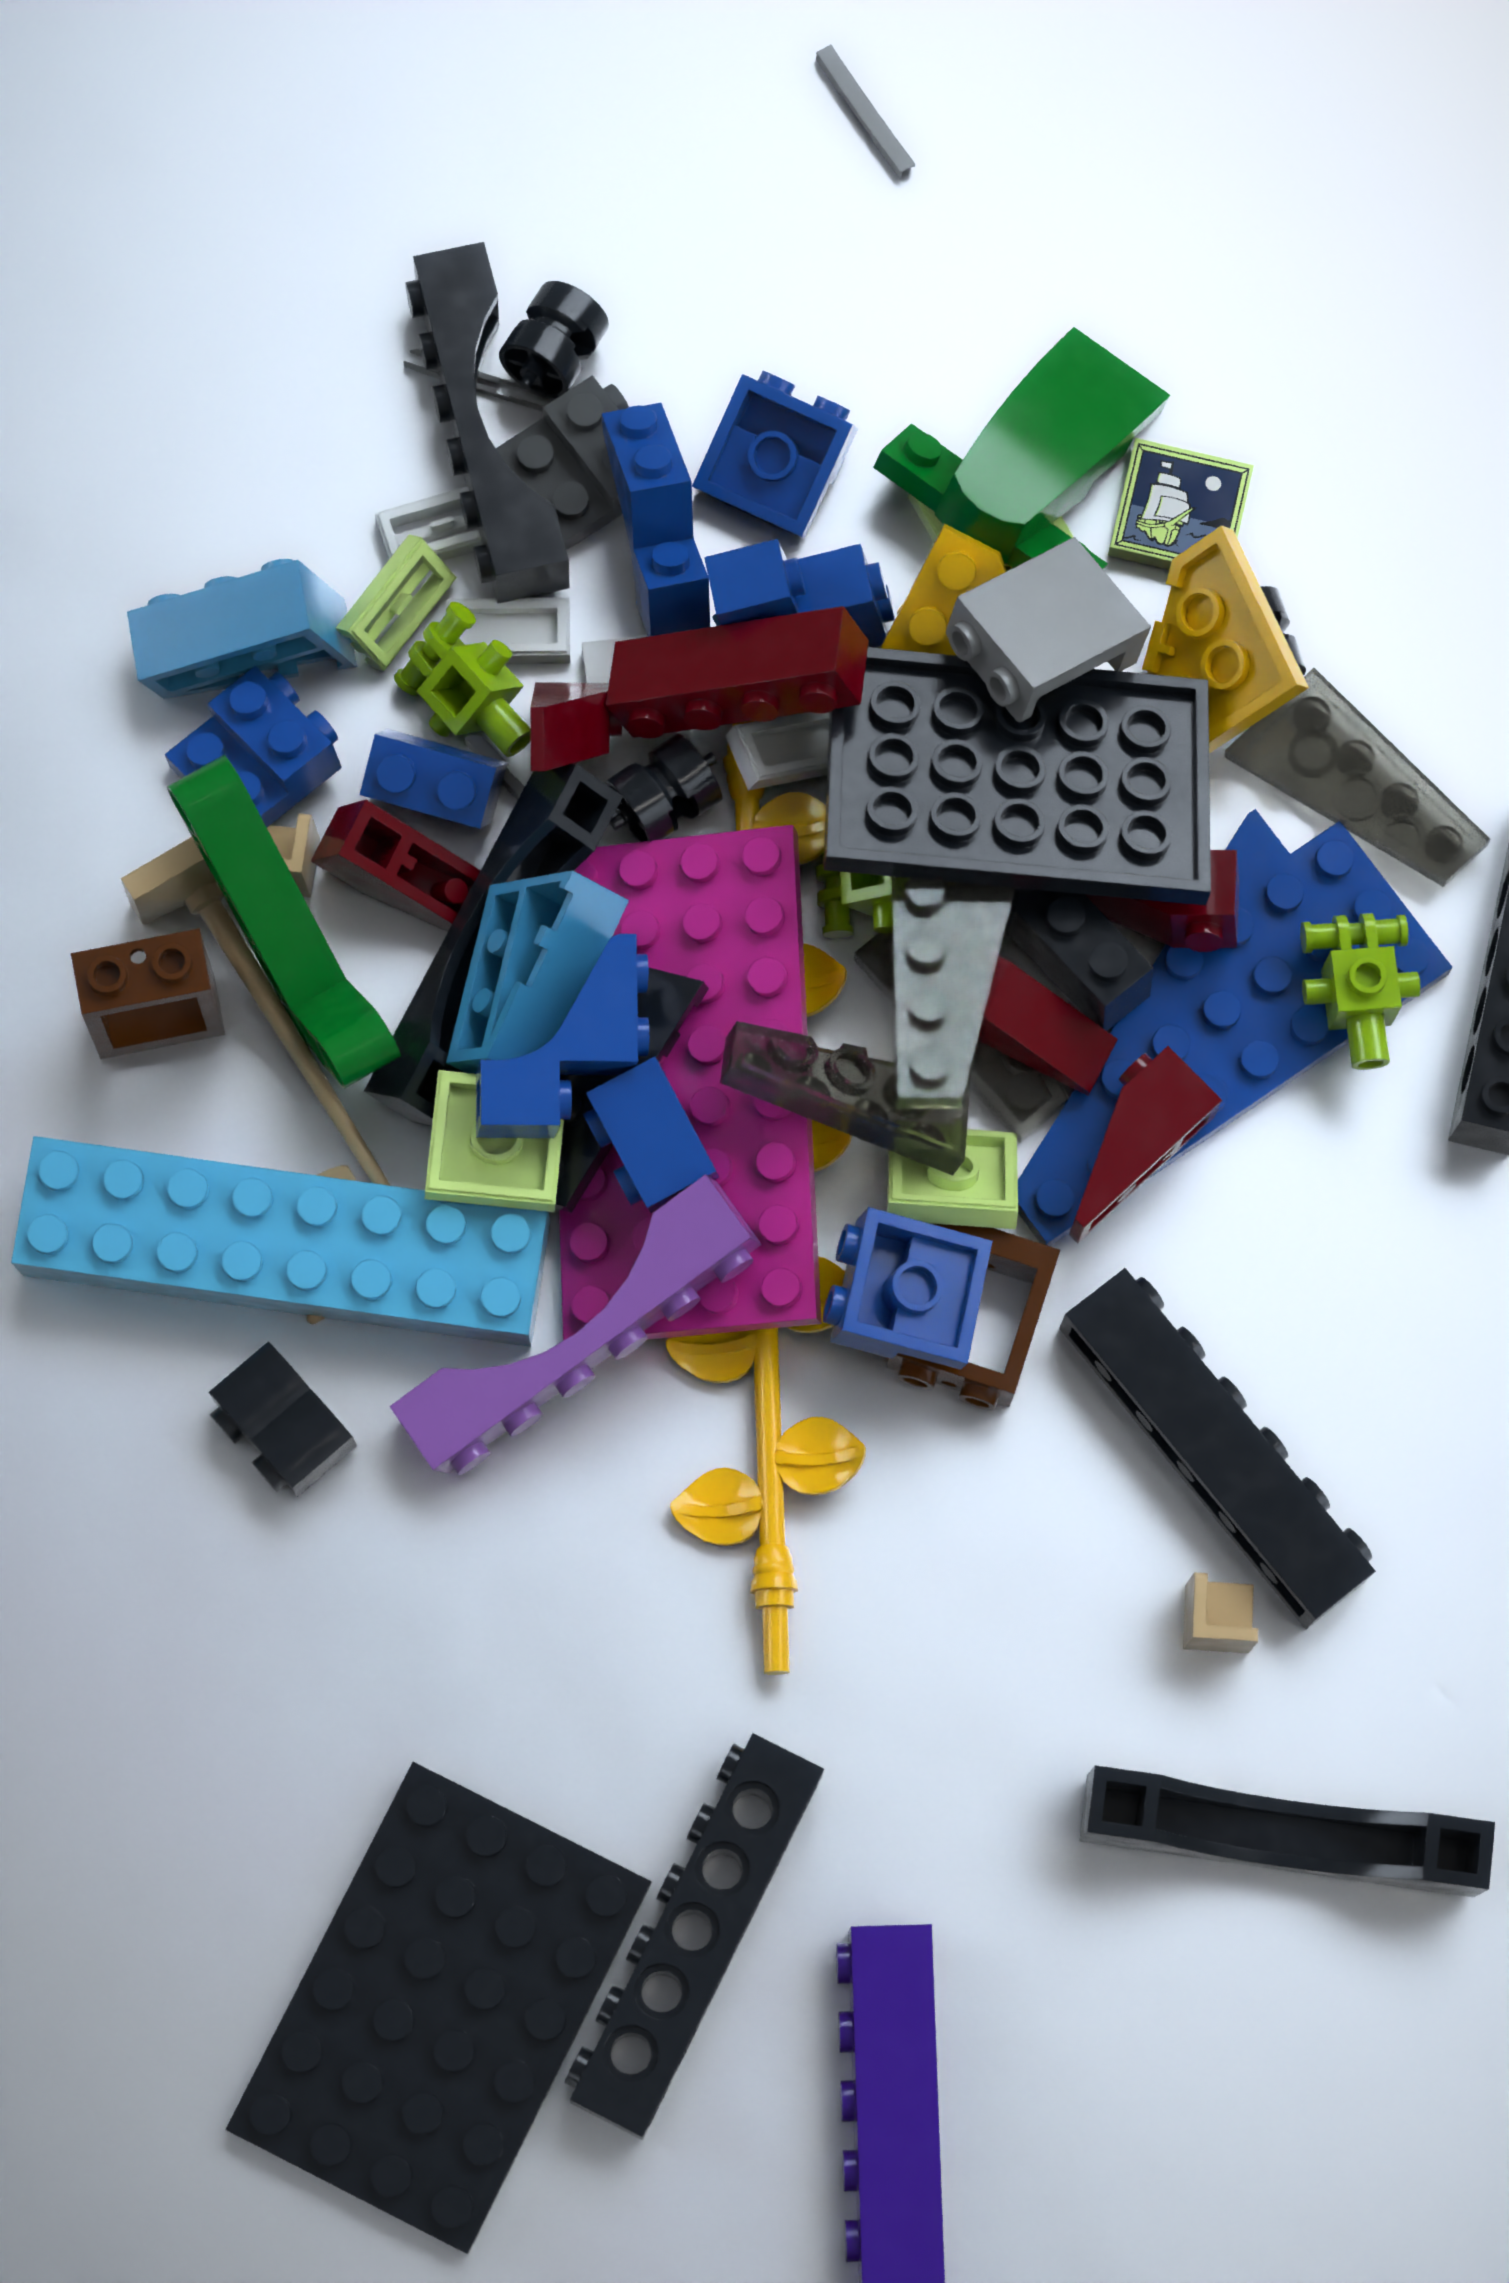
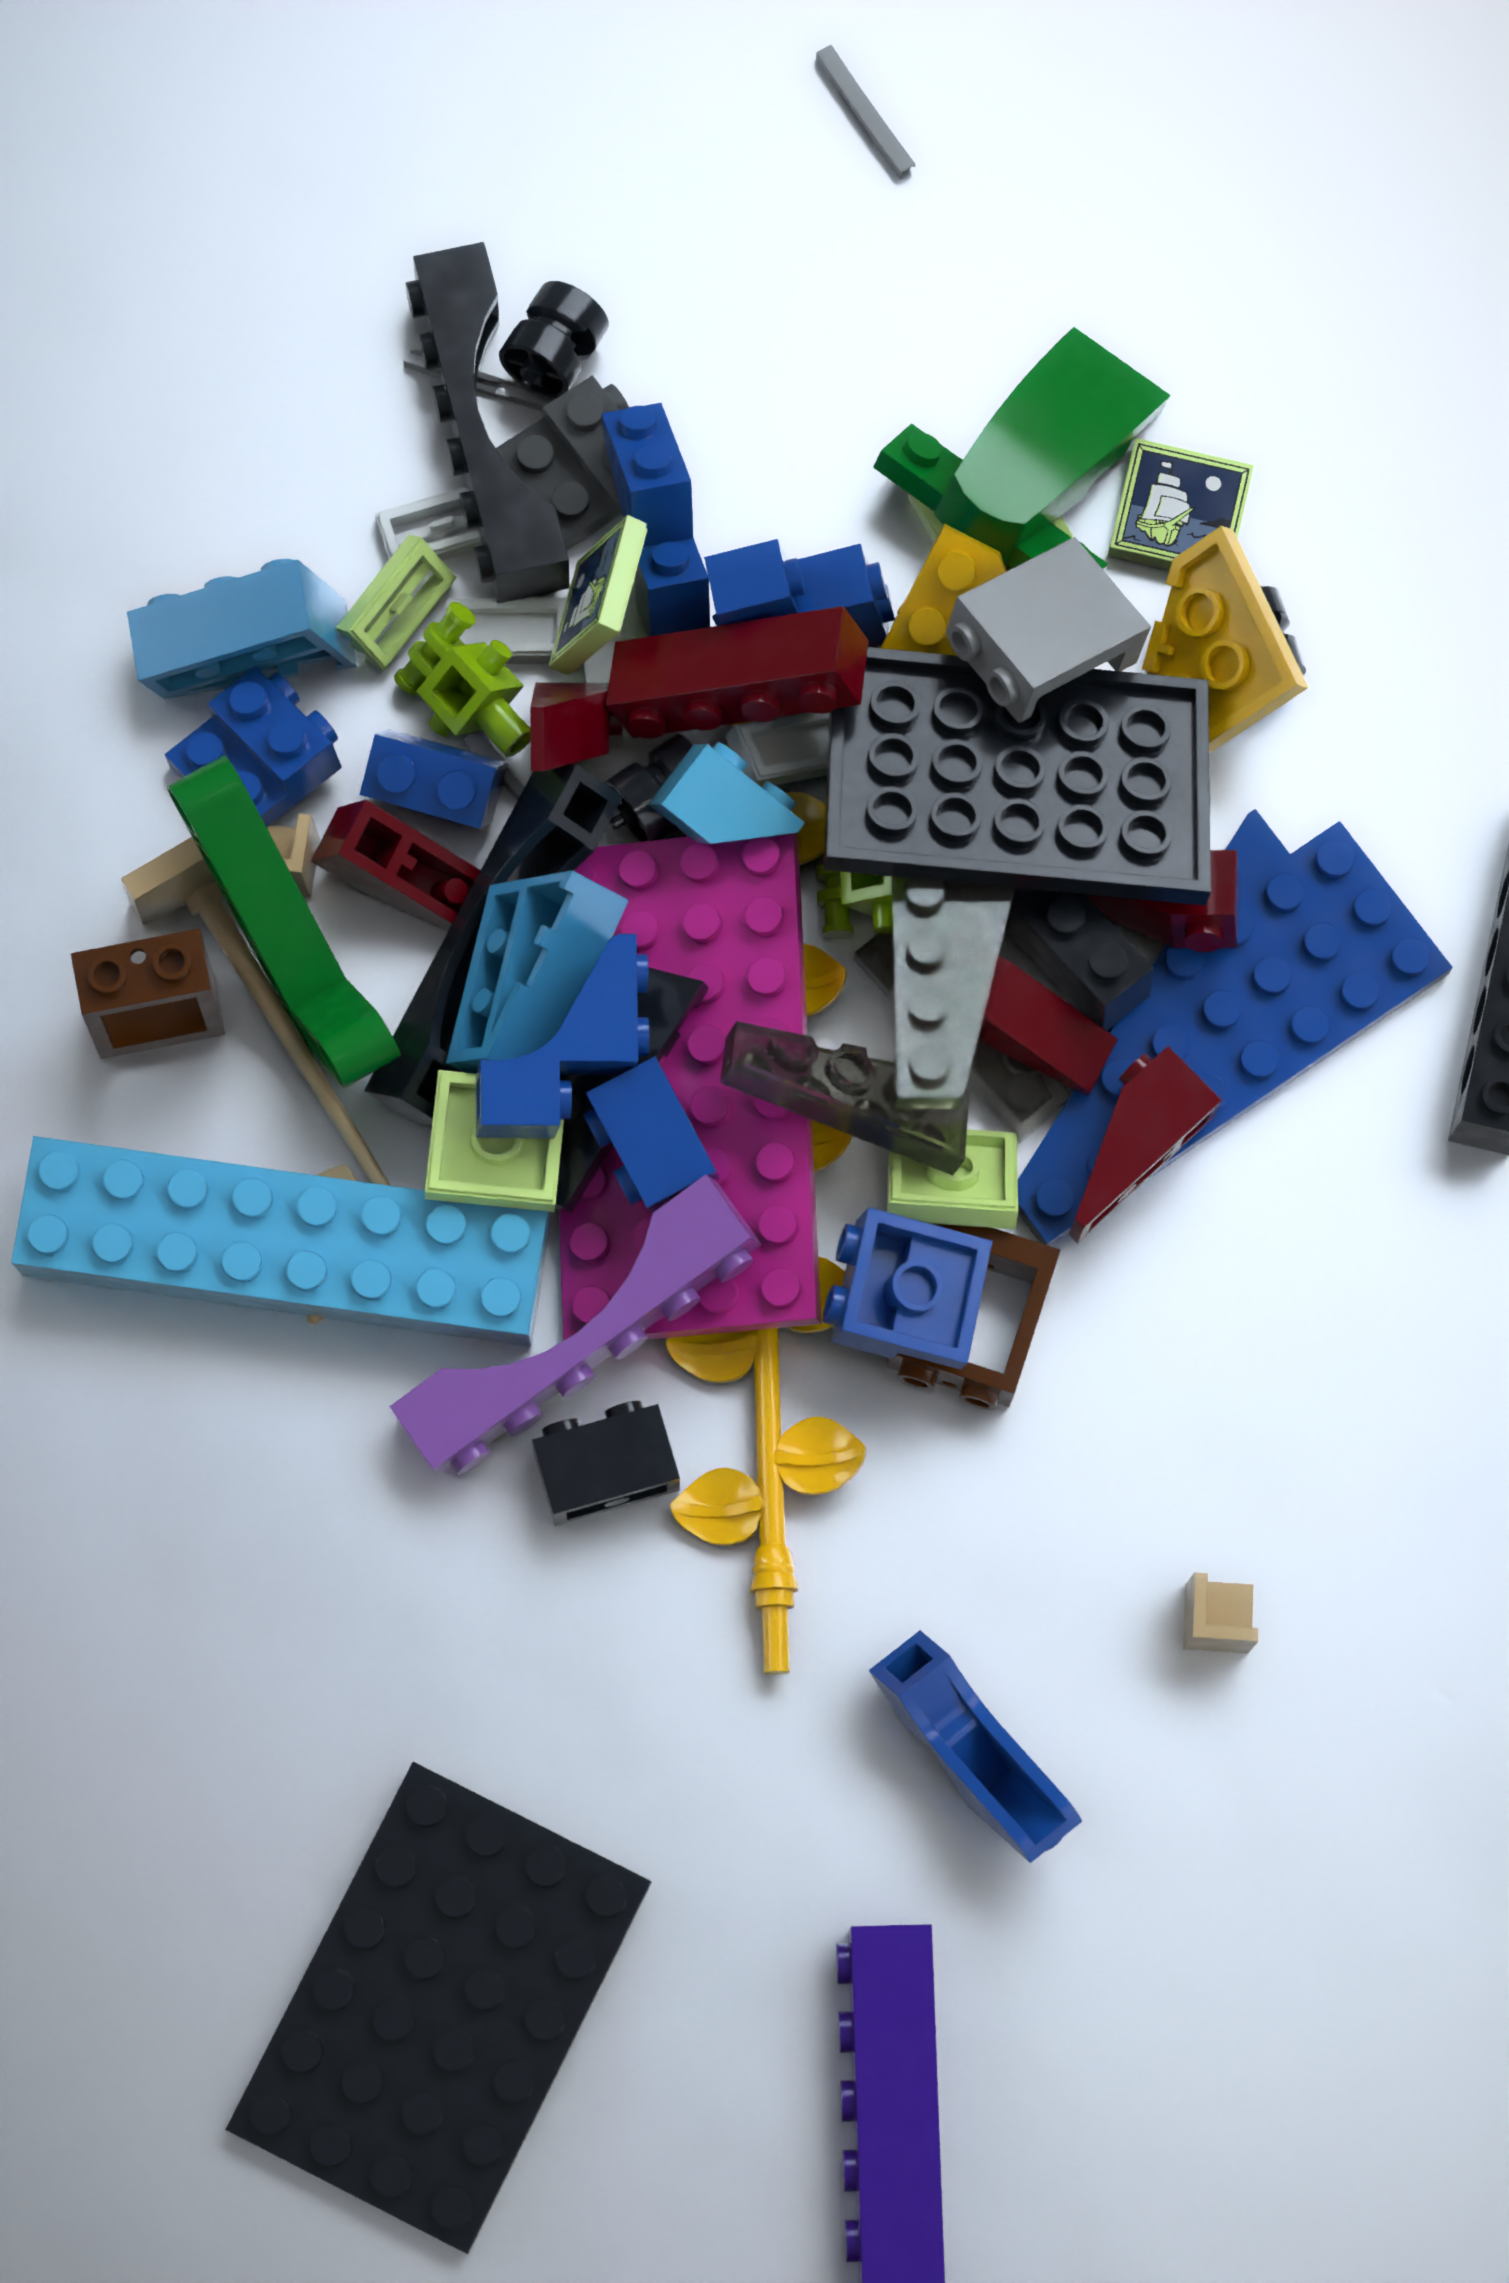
(281, 1420): black brick -> none
(598, 595): none -> yellowish green tile
(605, 1462): none -> black brick
(719, 803): none -> medium azure slope
(776, 452): blue plate -> none
(787, 1787): black brick -> none
(973, 1747): none -> blue arch
(1217, 1447): black brick -> none
(1287, 1835): black arch -> none
(1353, 774): clear smoke wing -> none
(1360, 984): lime piece -> none

